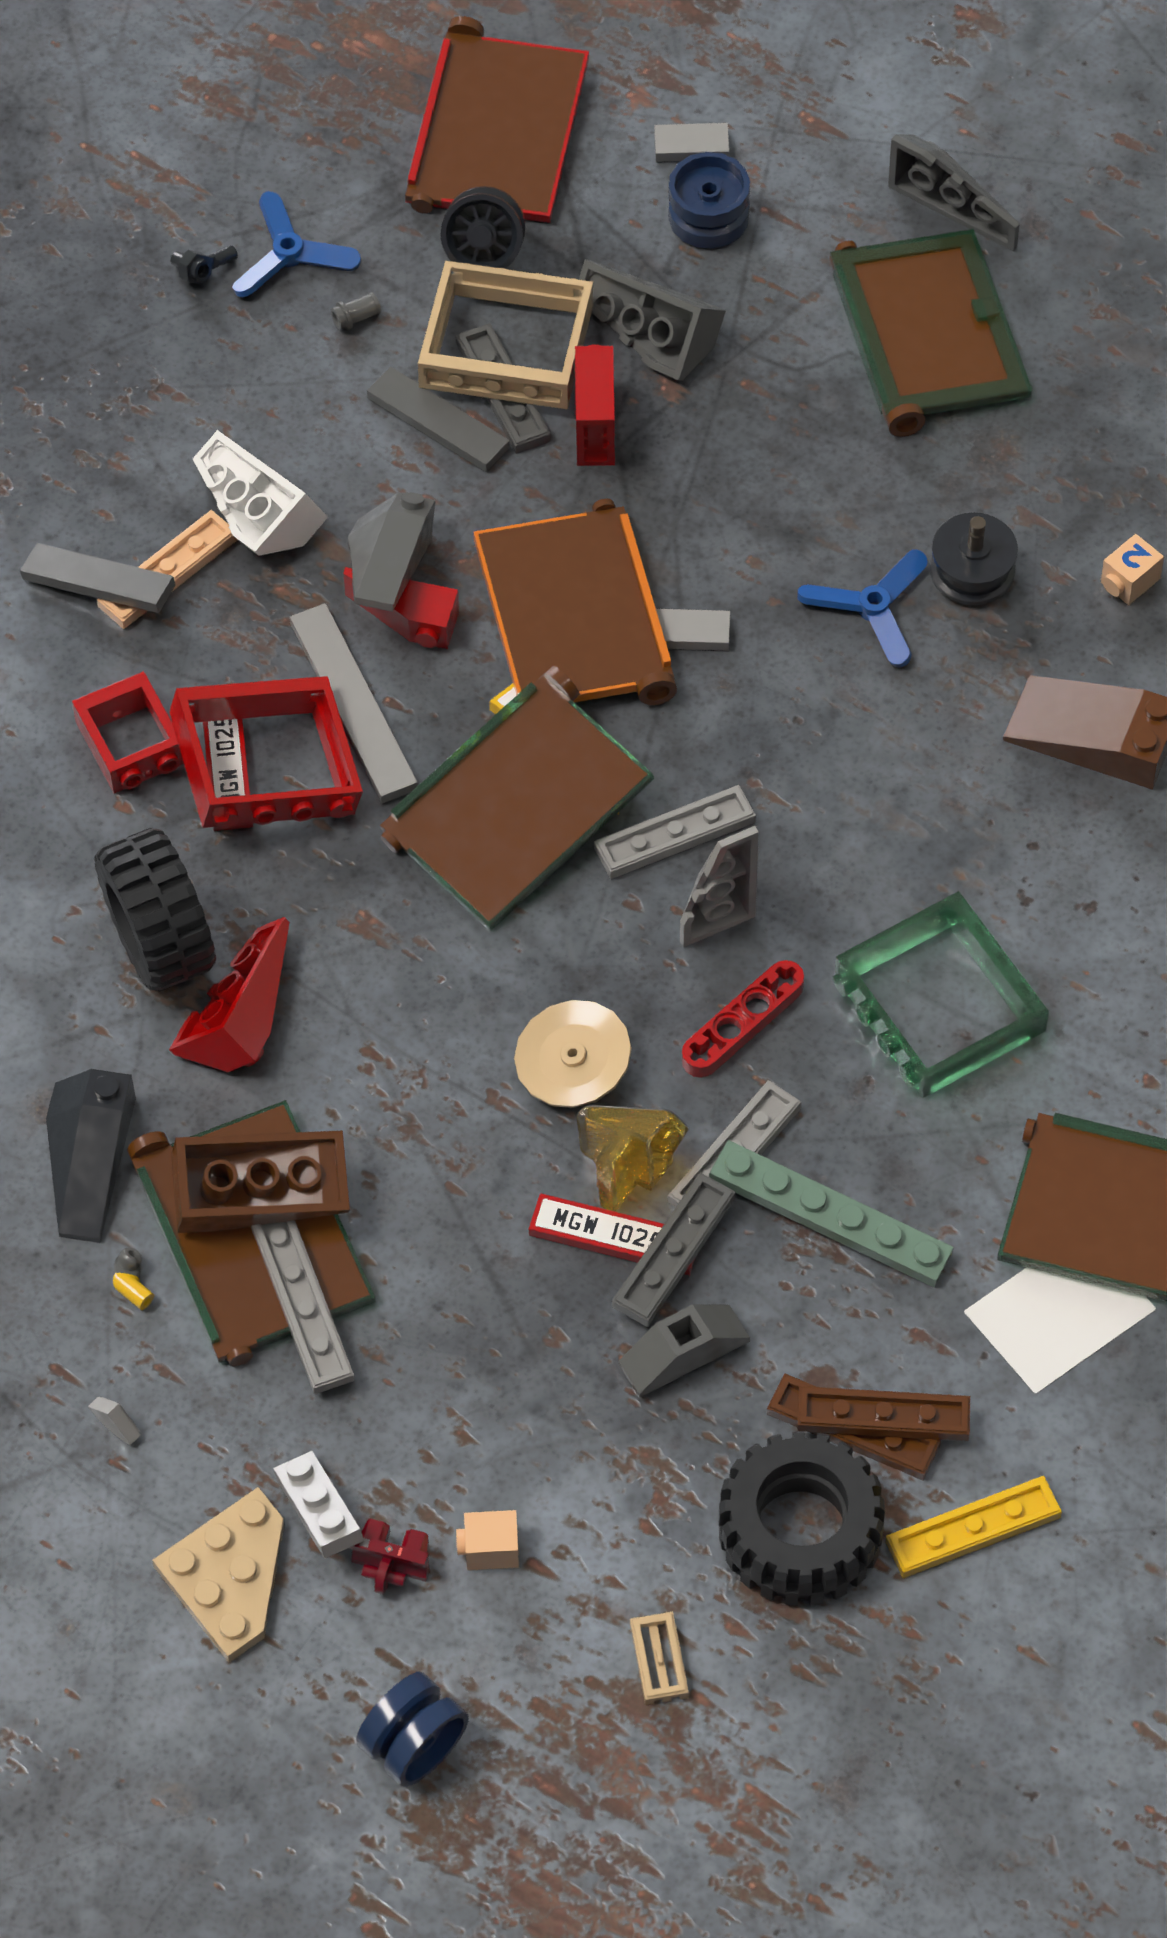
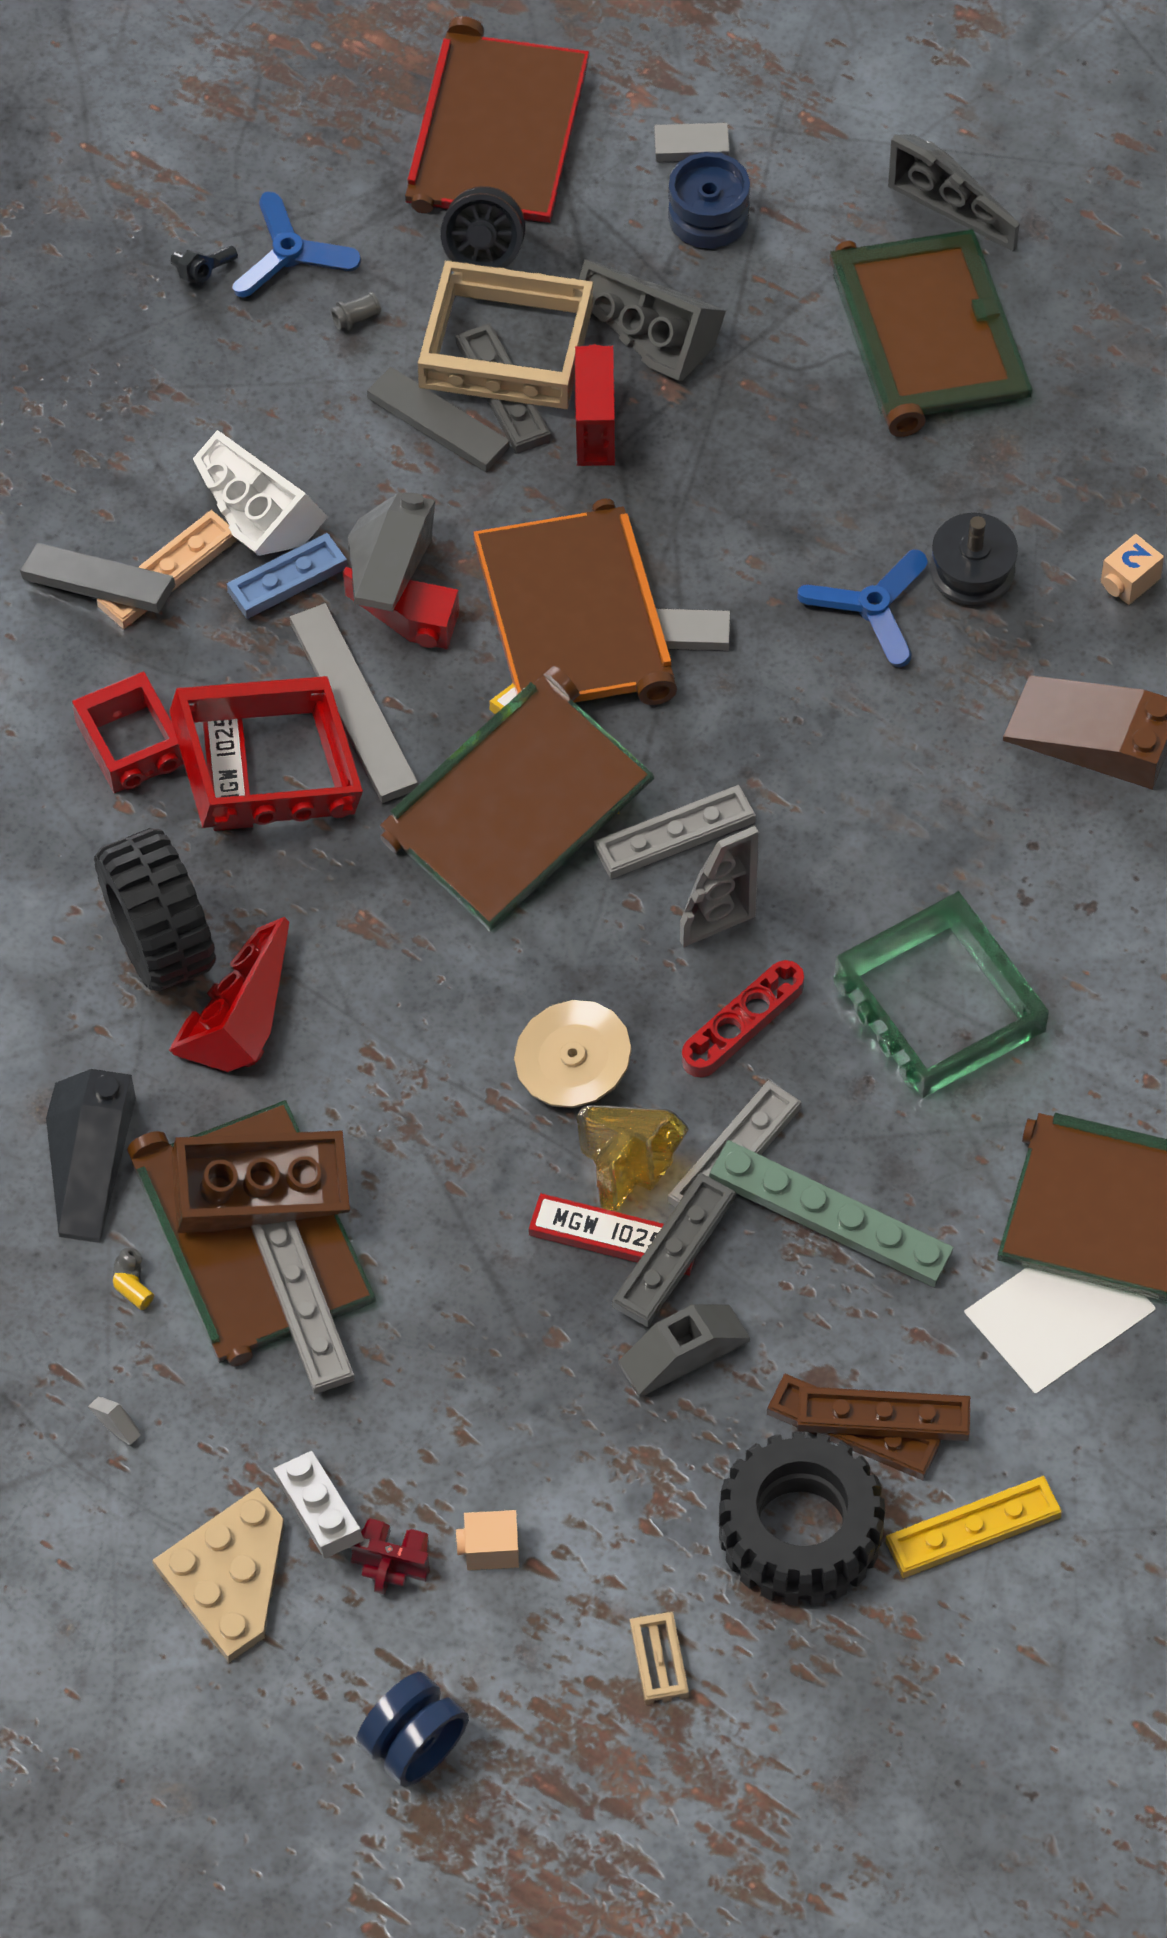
(287, 575): none -> medium blue plate

